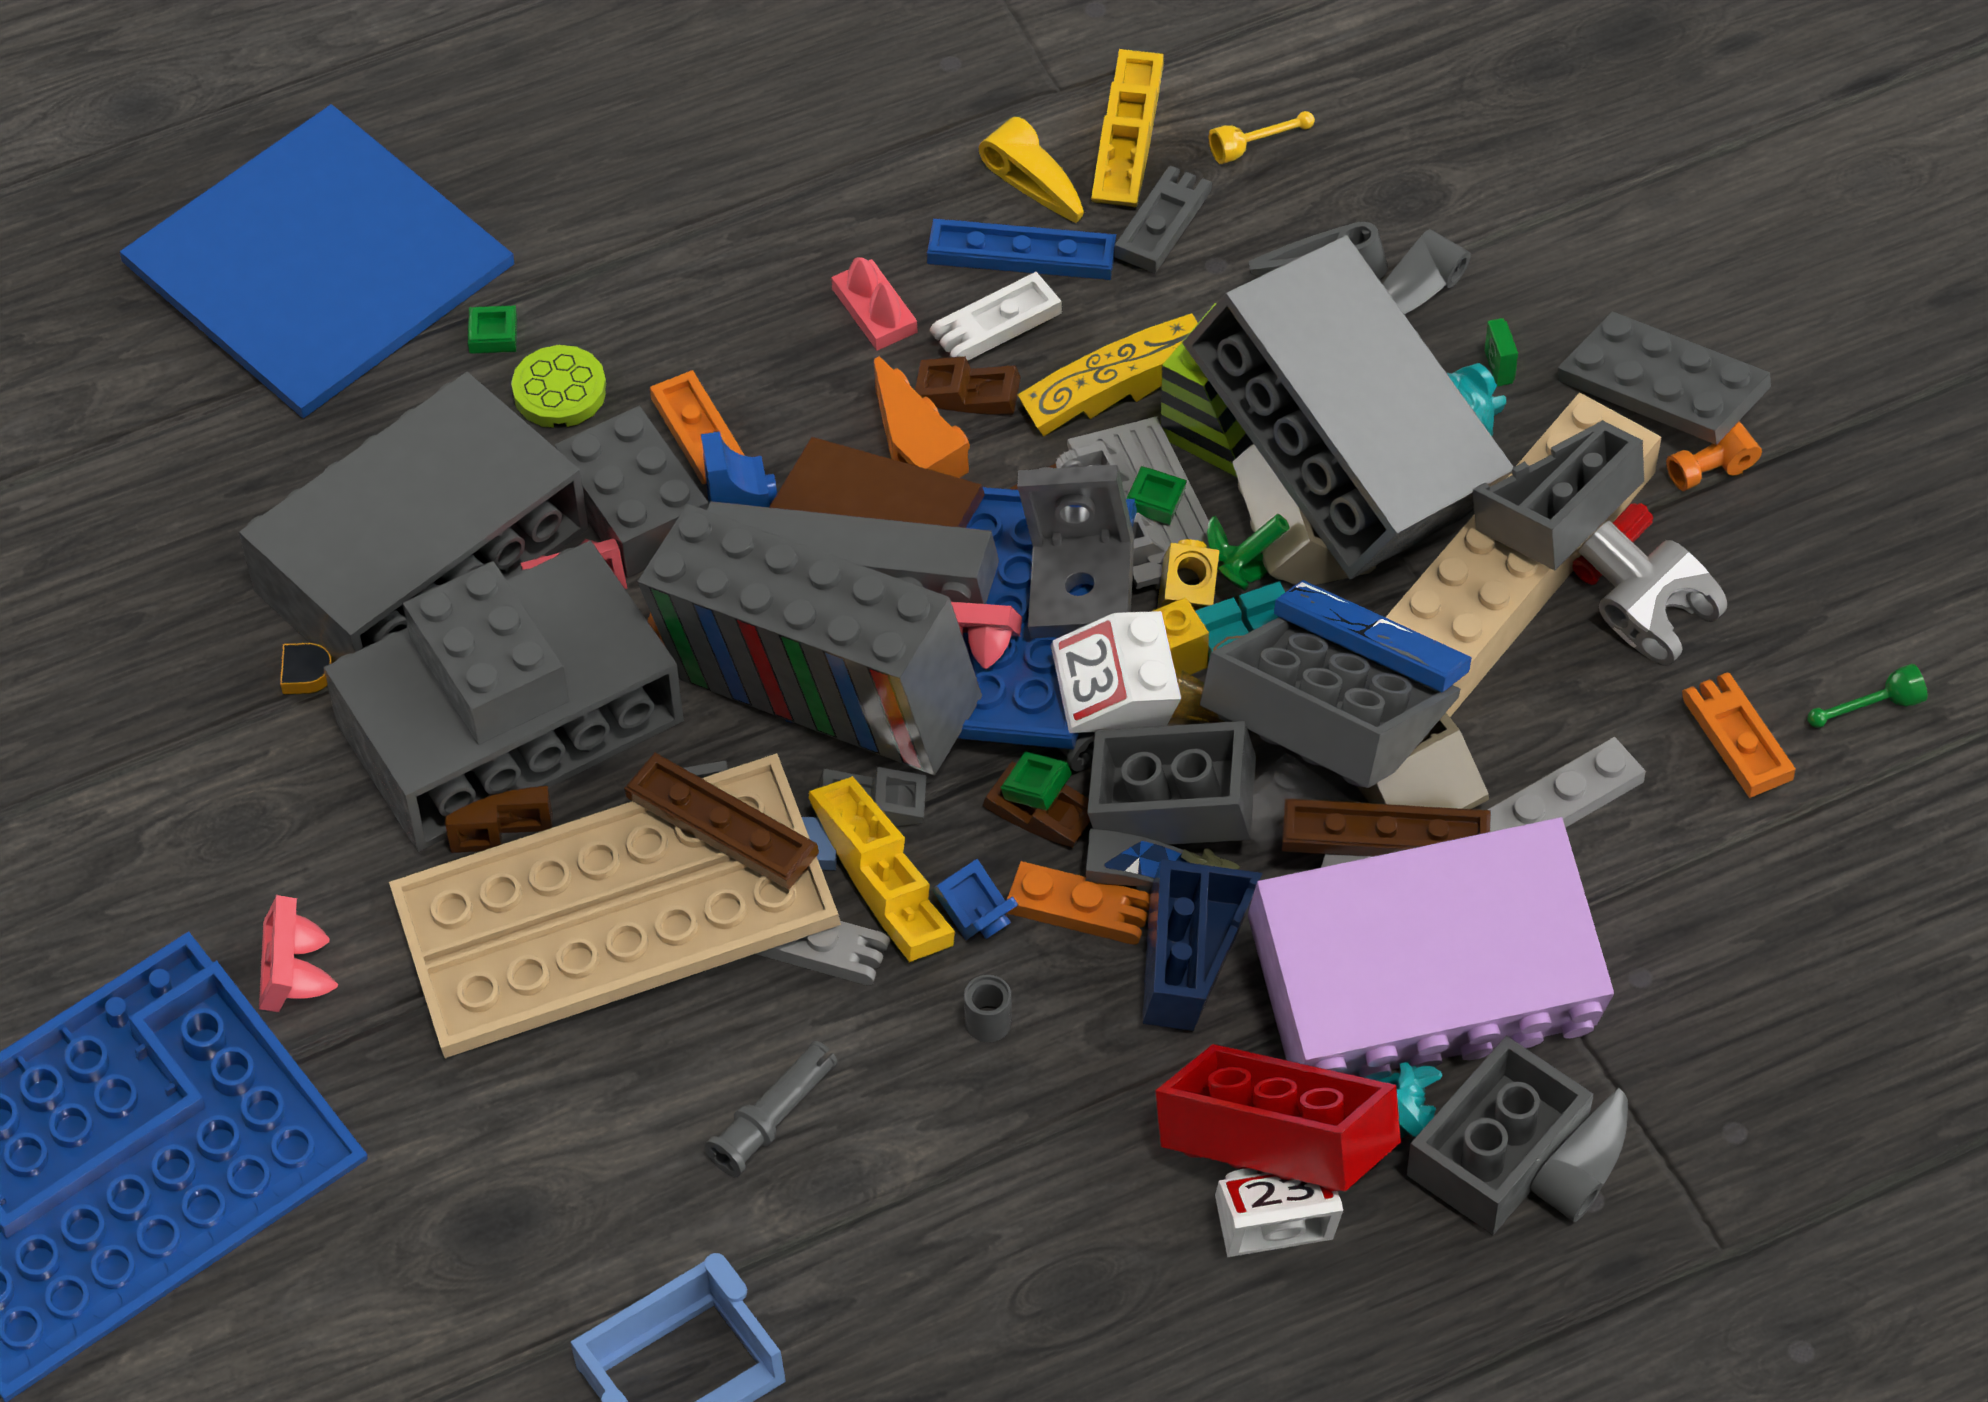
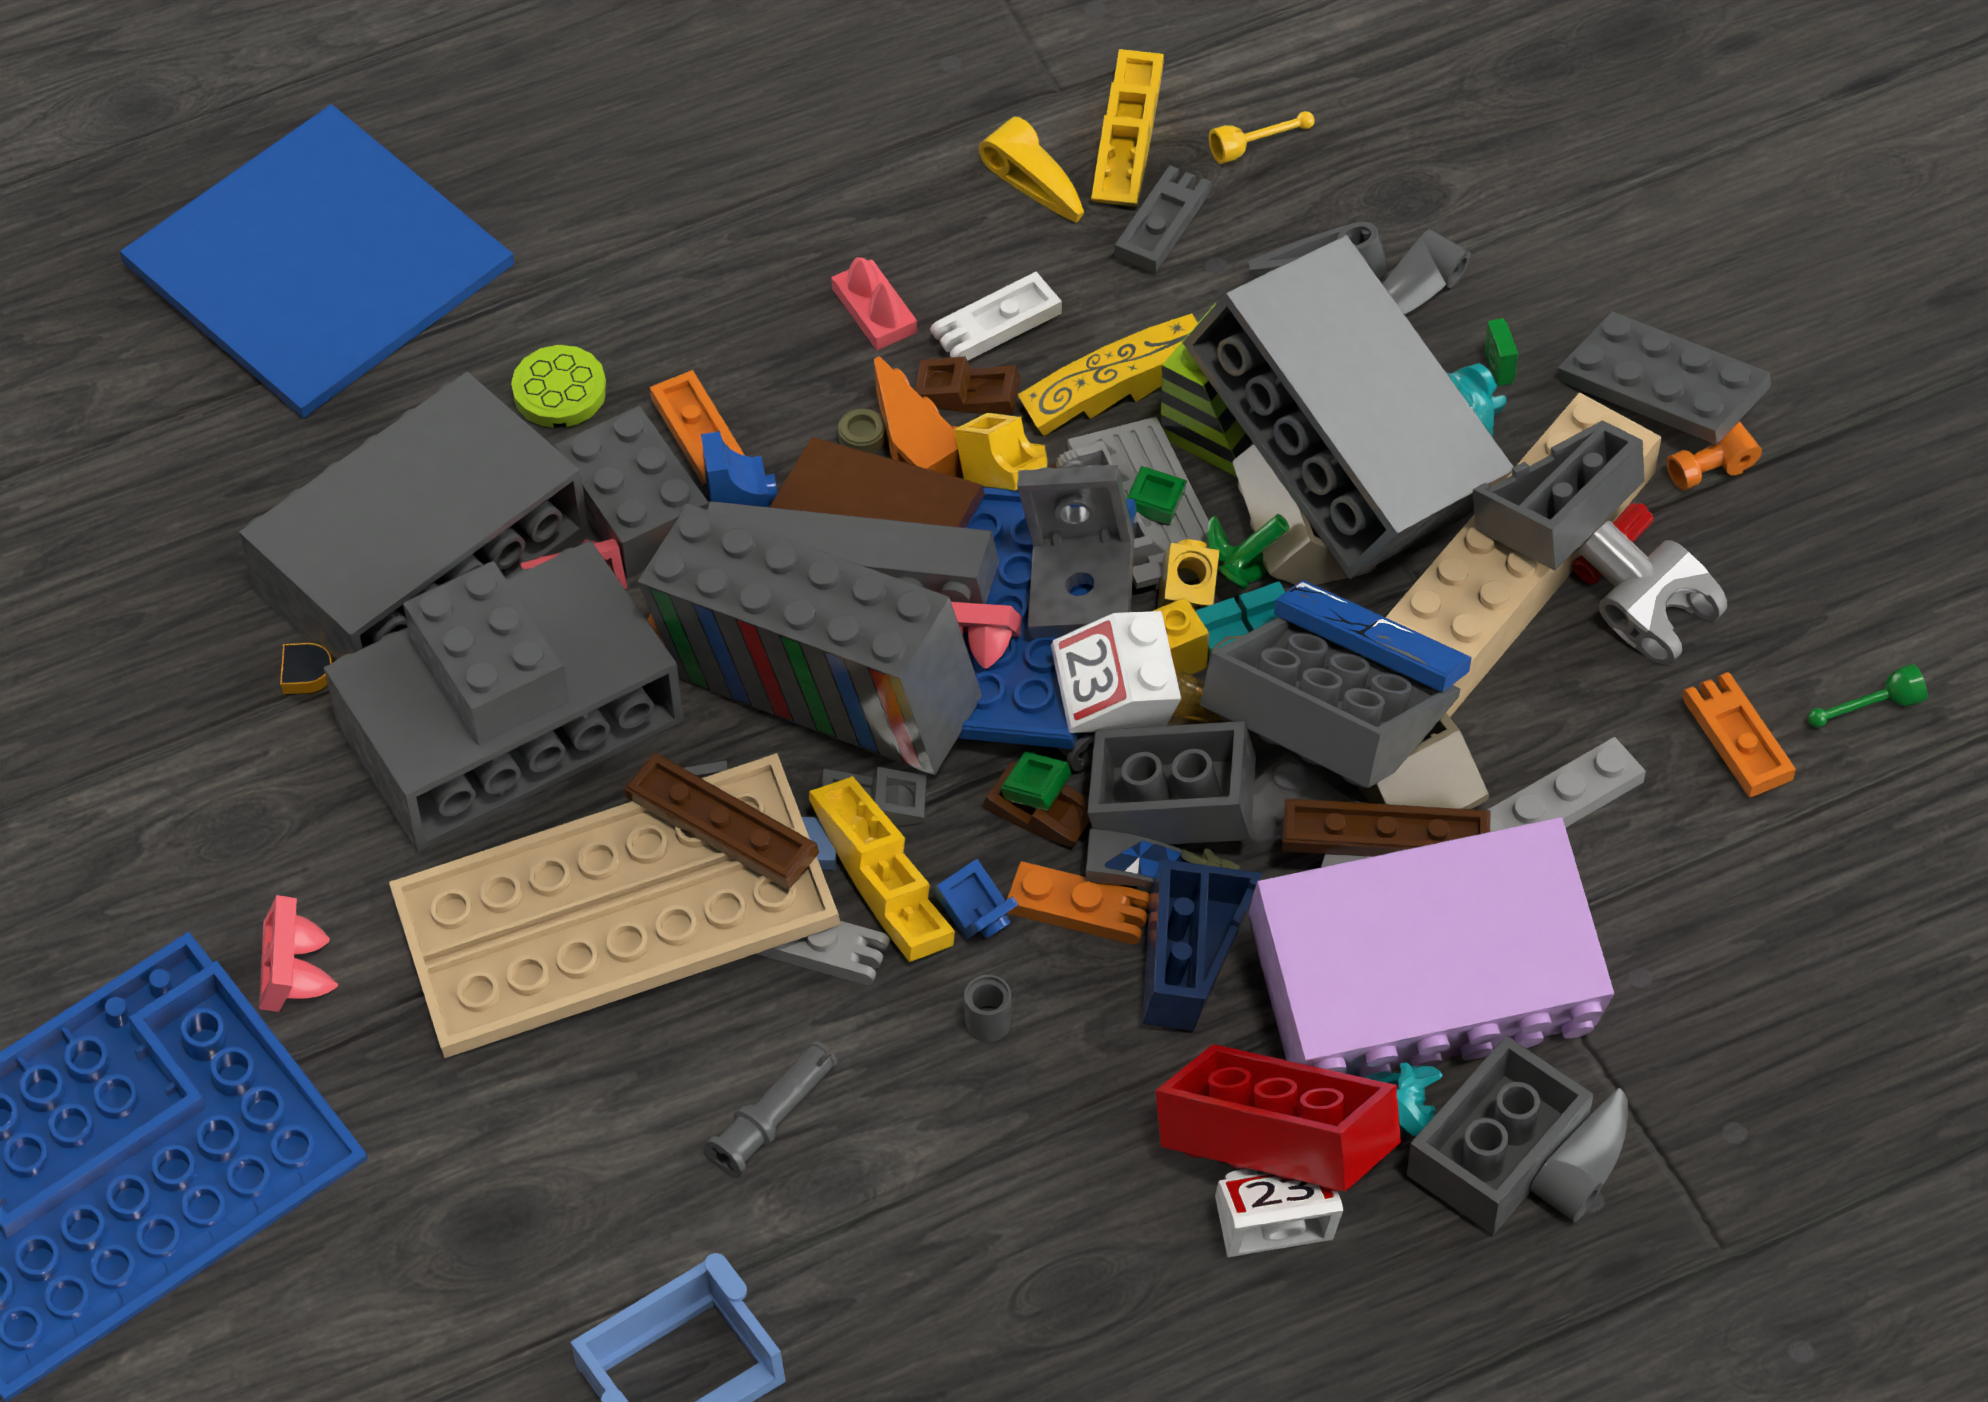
(483, 821): reddish brown slope -> none
(492, 329): green tile -> none
(862, 430): none -> olive tile
(995, 449): none -> yellow brick
(1021, 249): blue tile -> none

